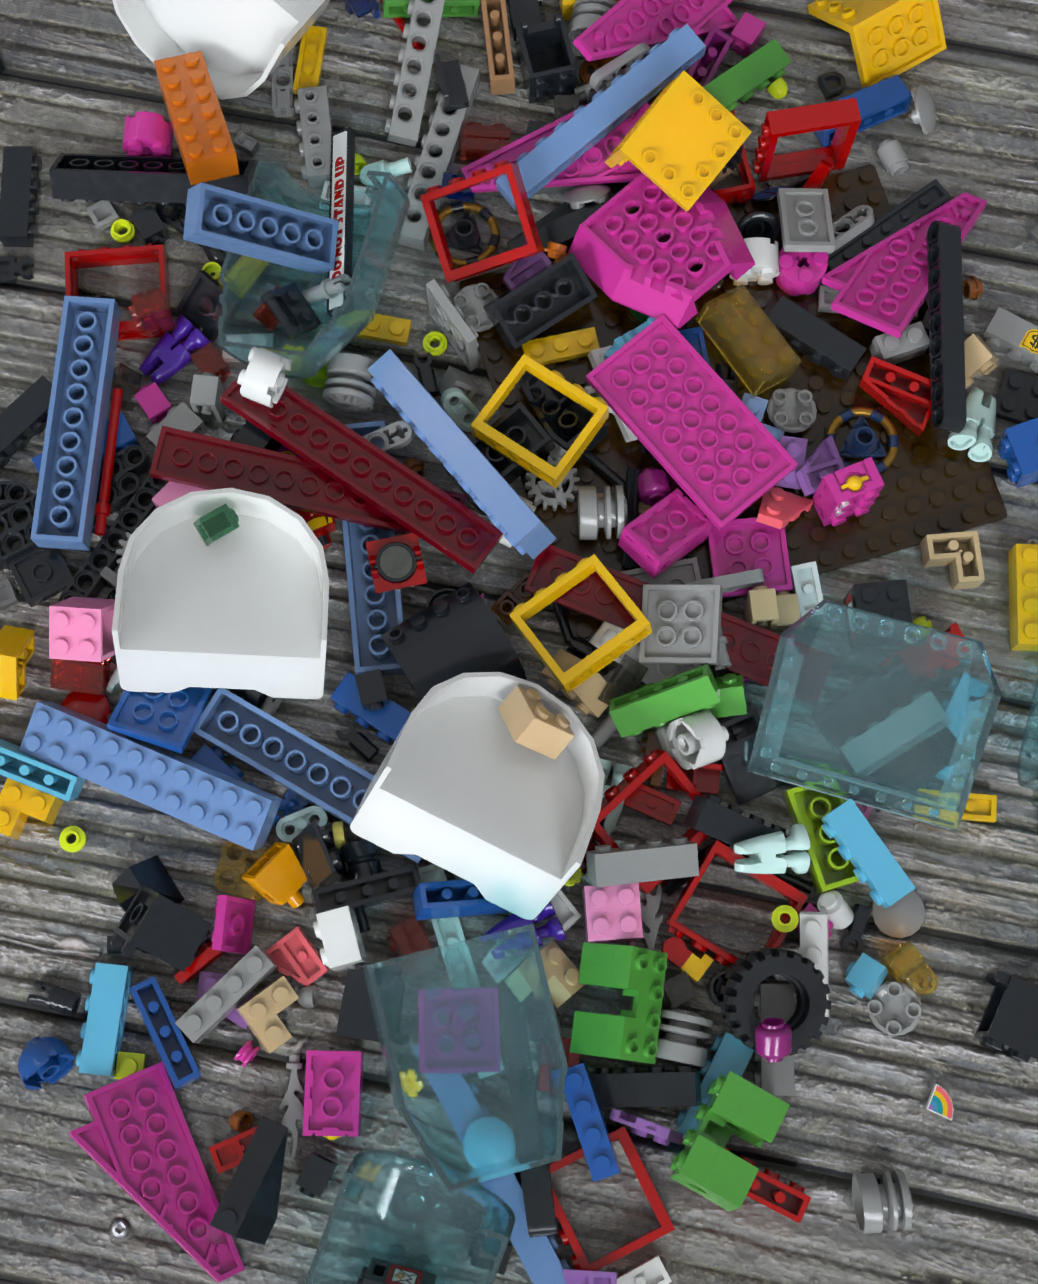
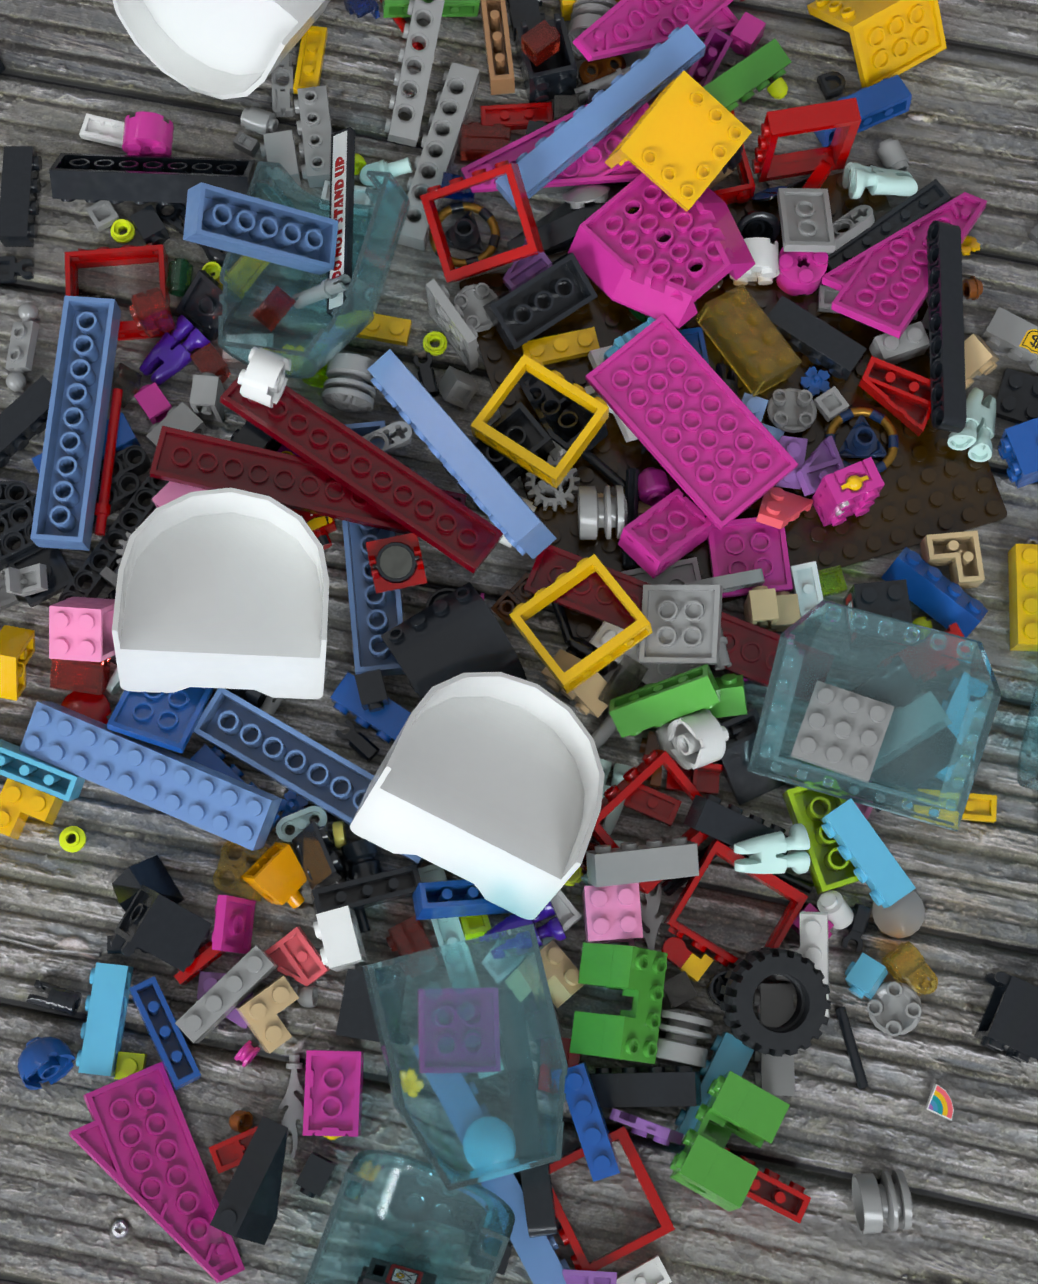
(22, 346): none -> light grey plate
(26, 580): none -> light grey bracket
(102, 130): none -> white plate
(179, 276): none -> clear green brick
(196, 117): orange brick -> none
(217, 524): clear green brick -> none
(259, 120): none -> light grey brick
(281, 149): none -> light grey brick
(291, 310): black plate -> none
(415, 465): dark orange plate -> none
(451, 84): black panel -> none
(459, 408): light aqua plate -> none
(474, 925): none -> neon yellow plate
(516, 115): none -> red tile
(533, 724): tan brick -> none
(540, 42): none -> clear red brick
(555, 250): orange plate -> none
(605, 75): light grey beam -> none
(773, 1039): magenta head -> none
(778, 925): neon yellow plate -> none
(815, 382): none -> blue plant
(831, 403): none -> light grey plate
(832, 581): none -> clear neon green plate
(842, 731): none -> light grey plate
(851, 1047): none -> black bar
(877, 180): none -> light aqua piece
(924, 109): light grey dish -> none
(935, 593): none -> blue brick
(970, 244): none -> yellow plant

